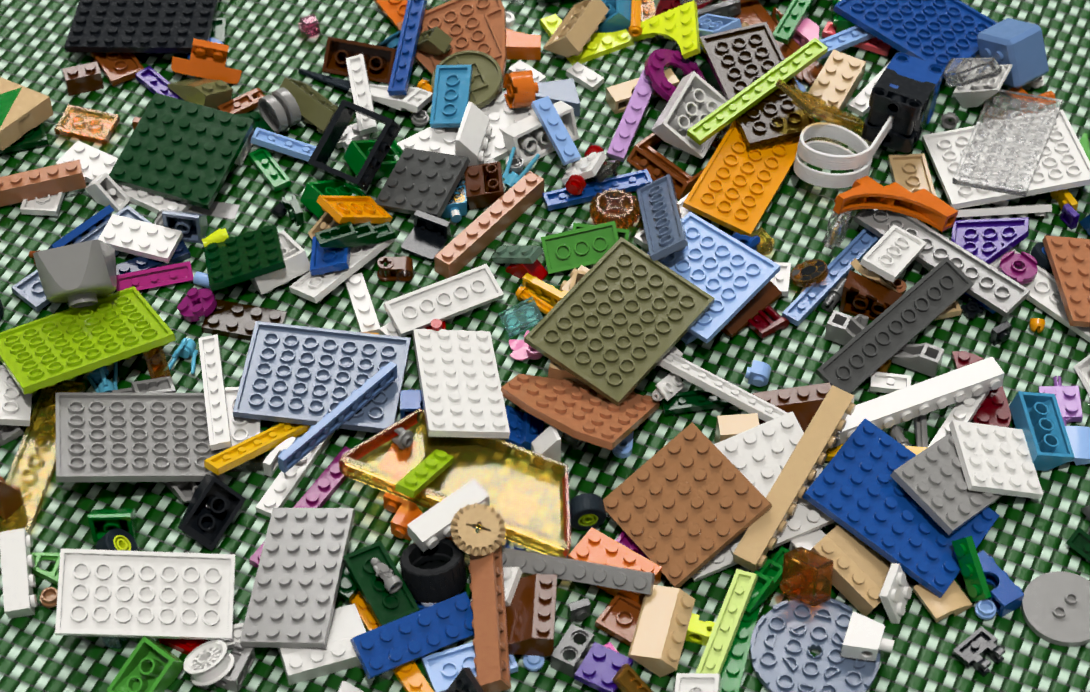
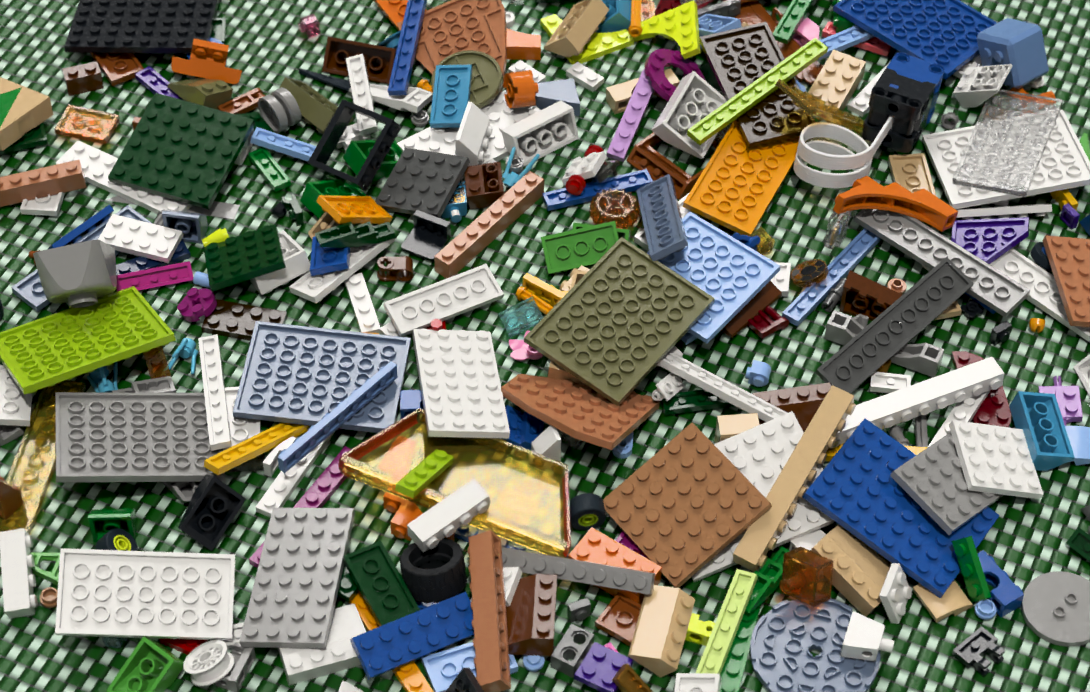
(106, 191): white slope -> none
(392, 582): light grey piece -> none
(404, 439): light grey plate -> none
(434, 41): olive slope -> none
(477, 543): tan gear -> none
(517, 254): sand green plate -> none
(535, 269): red slope -> none
(556, 130): light blue plate -> none
(871, 275): tan slope -> none
(893, 253): white plate -> none
(970, 70): clear slope -> none
(1025, 260): magenta plate -> none

